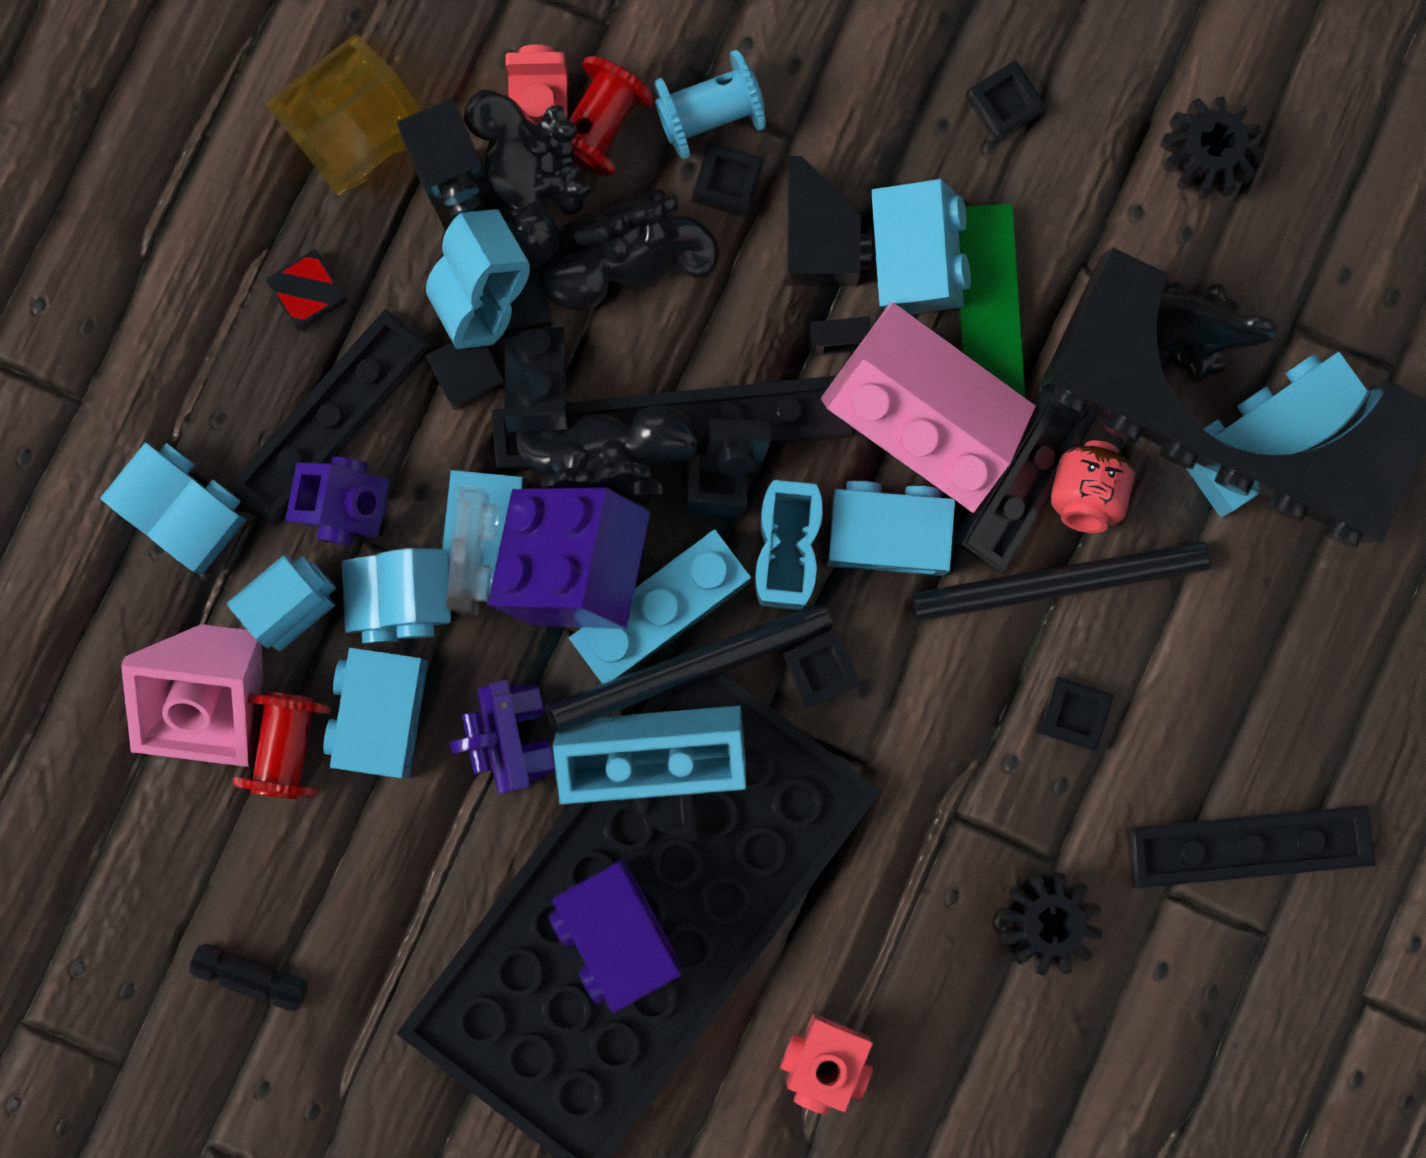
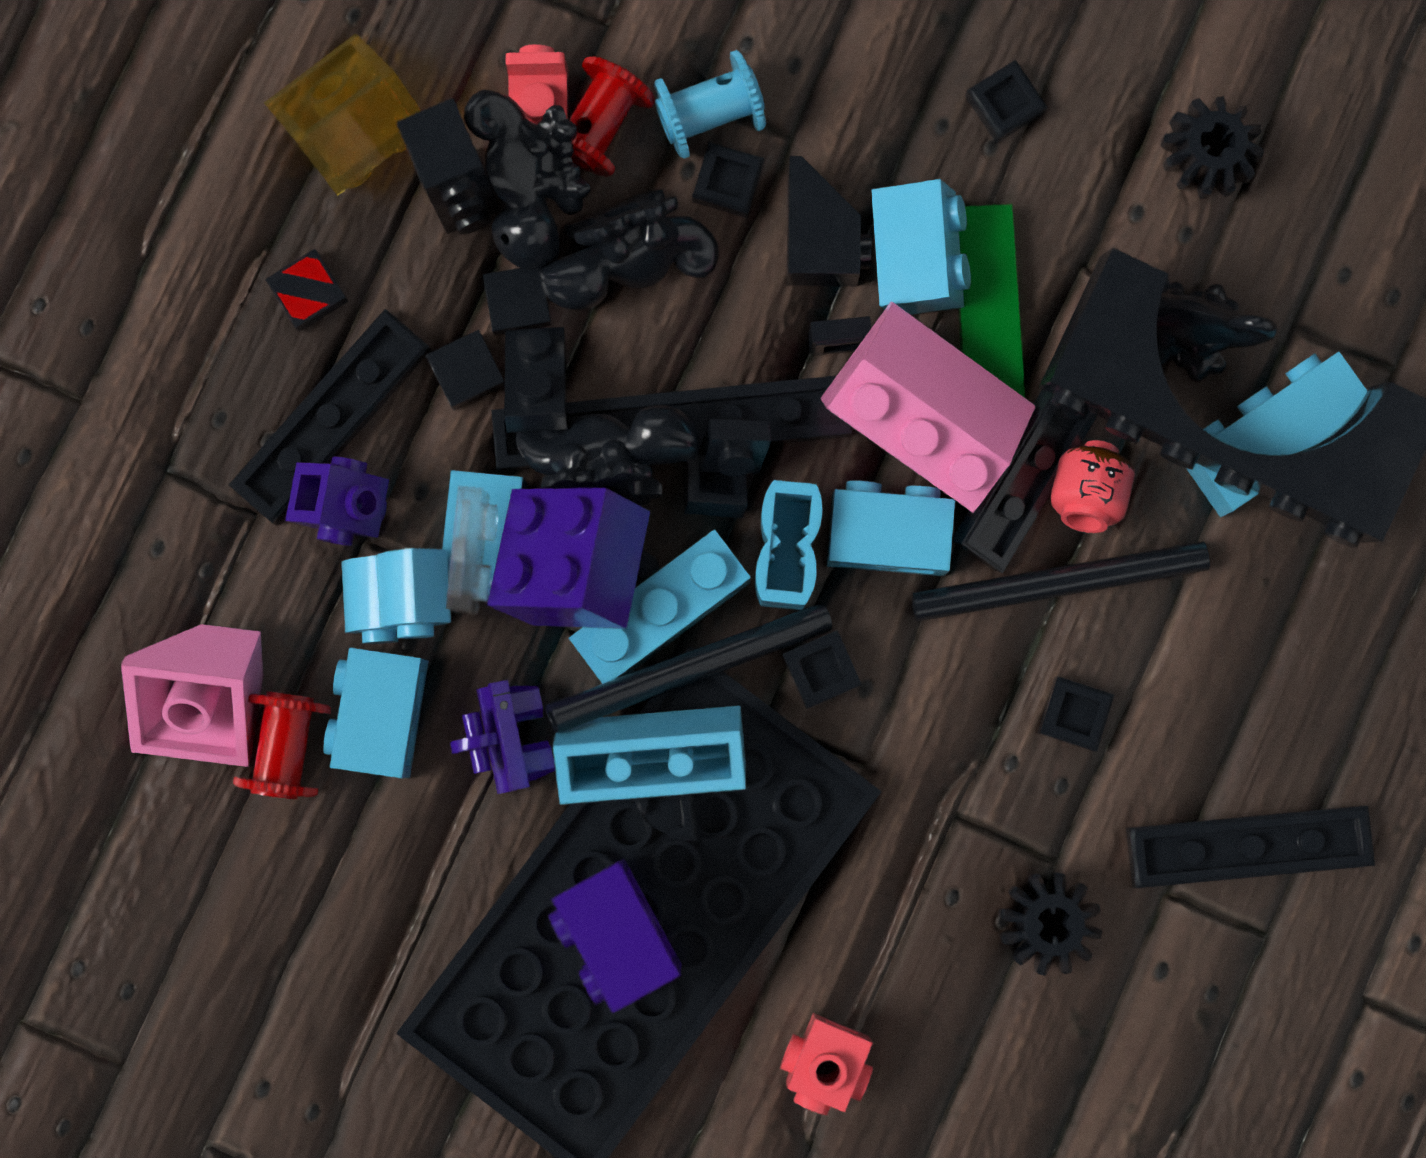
(175, 508): medium azure brick -> none
(248, 977): black axle -> none
(284, 601): medium azure brick -> none
(477, 278): medium azure brick -> none

